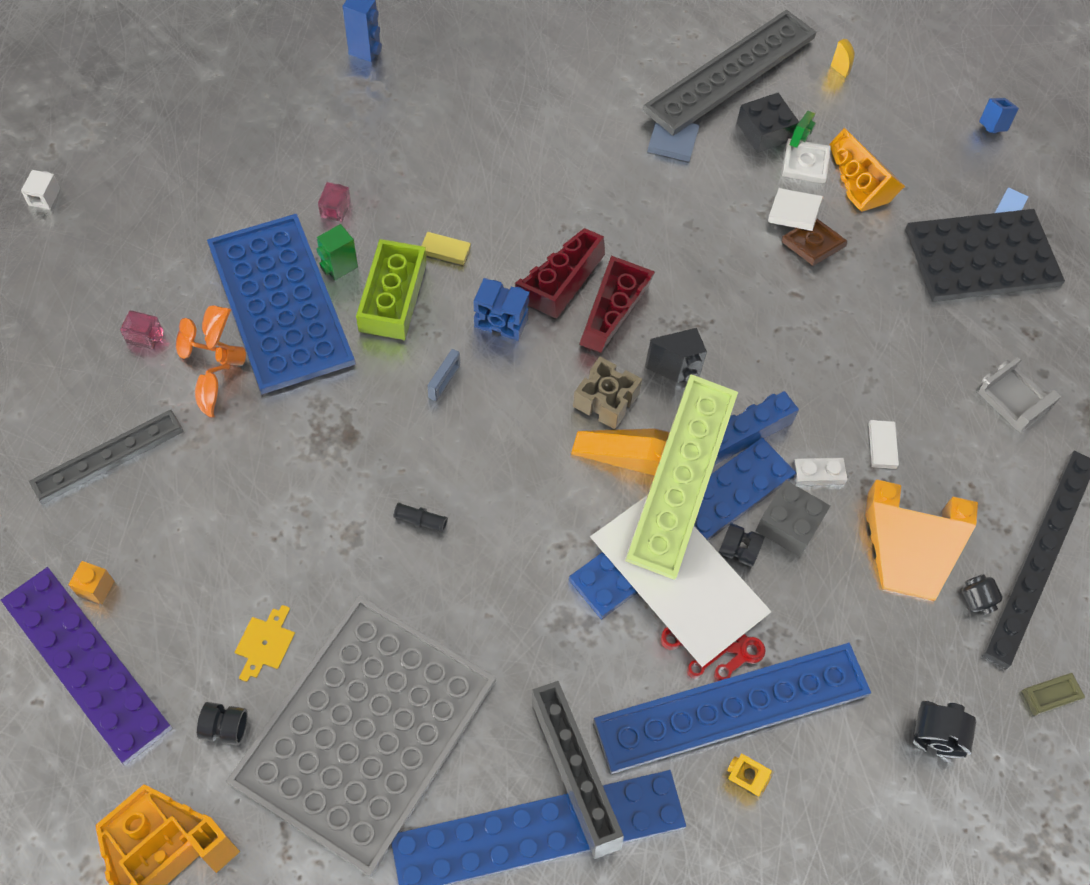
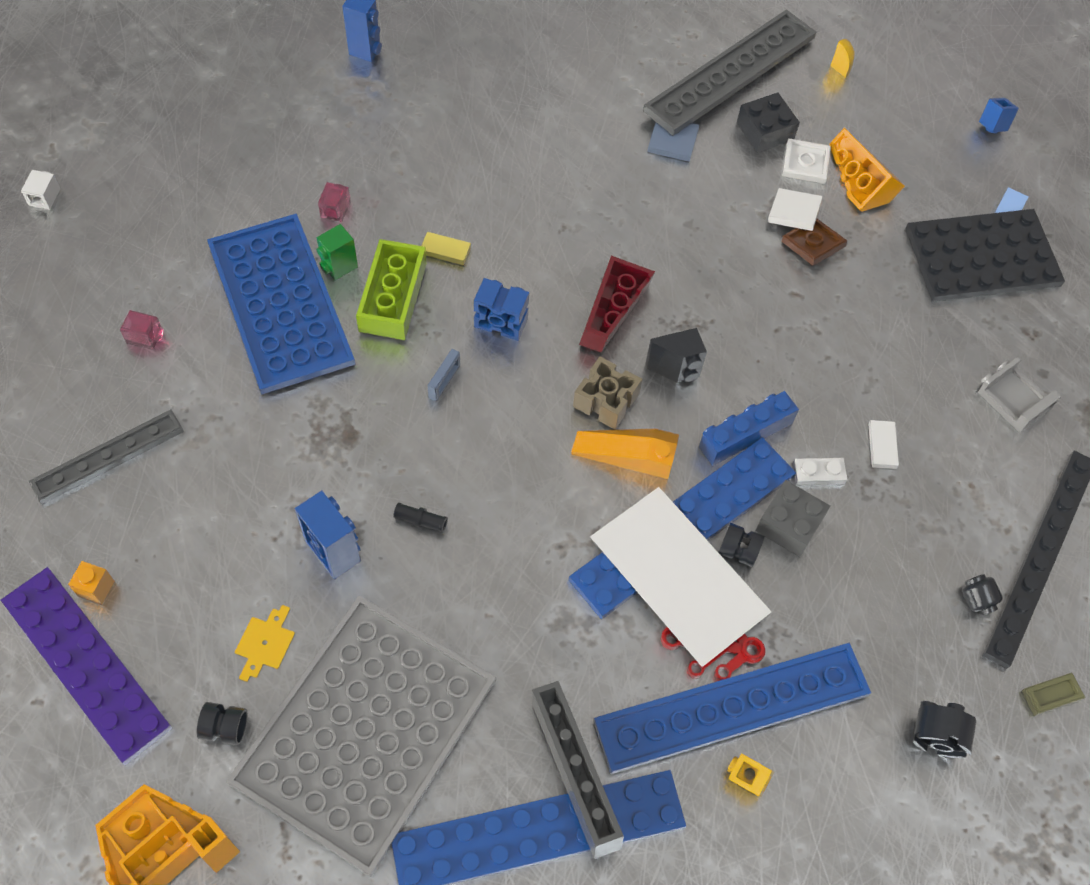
(212, 326): orange plant -> none
(329, 533): none -> blue brick
(563, 273): dark red wedge -> none
(681, 477): yellowish green plate -> none
(803, 129): green plate -> none
(914, 547): light orange wedge -> none

